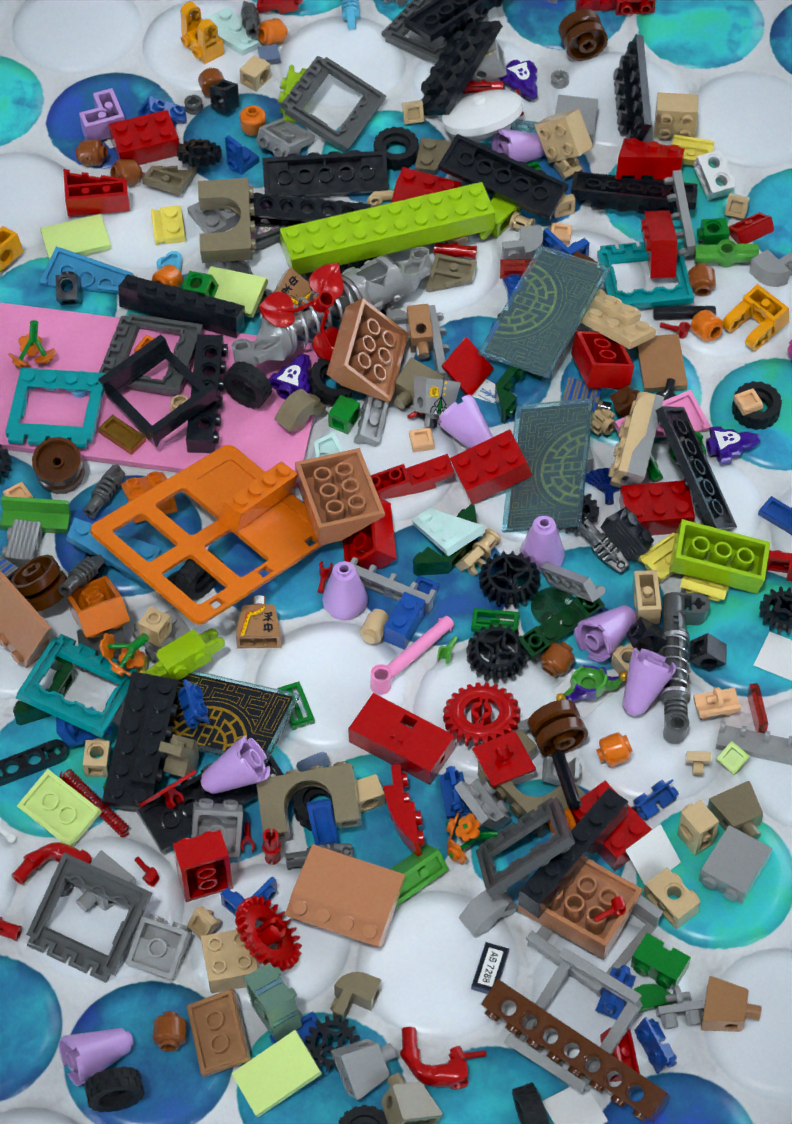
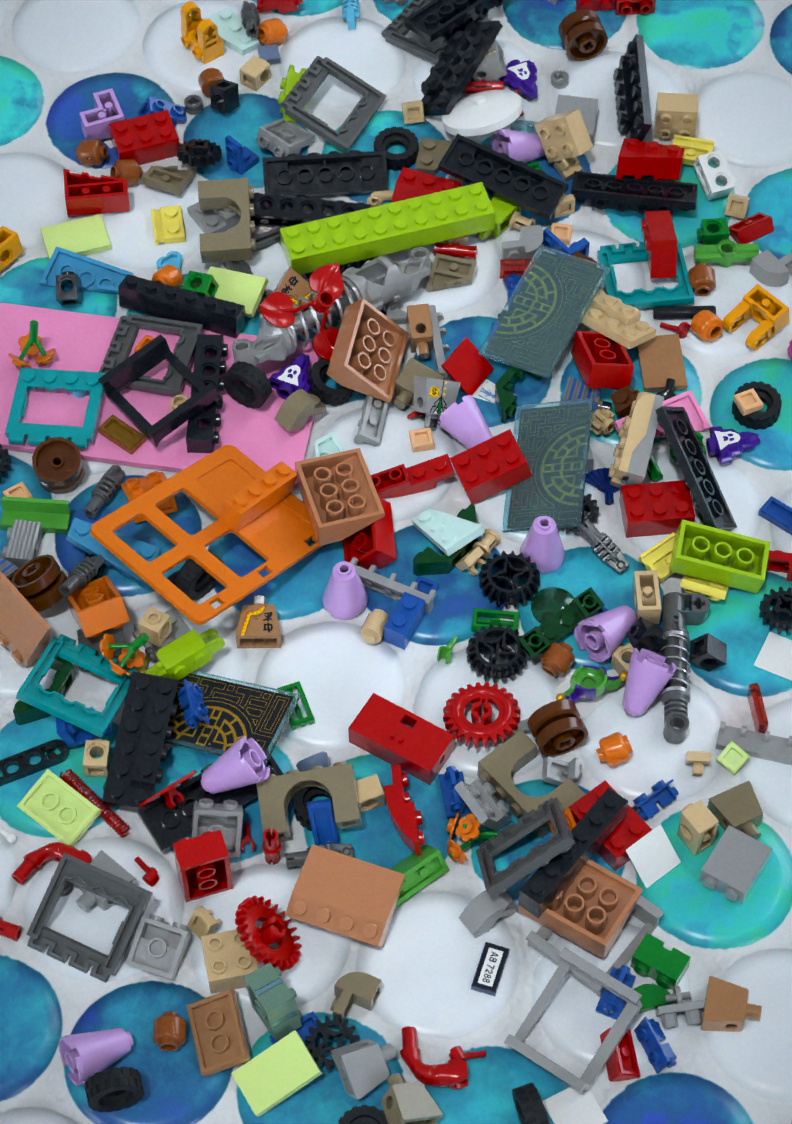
(181, 756): dark tan brick -> none
(232, 900): blue bracket -> none
(251, 119): orange head -> none
(324, 573): red hand -> none
(344, 414): green brick -> none
(389, 671): bright pink piece -> none
(502, 996): reddish brown brick -> none
(503, 759): red piece -> none
(566, 780): black axle -> none
(571, 582): light grey hinge -> none
(618, 908): red hand -> none
(627, 533): black brick -> none
(675, 910): tan brick -> none
(683, 213): light grey hinge -> none
(716, 703): light nougat hips -> none

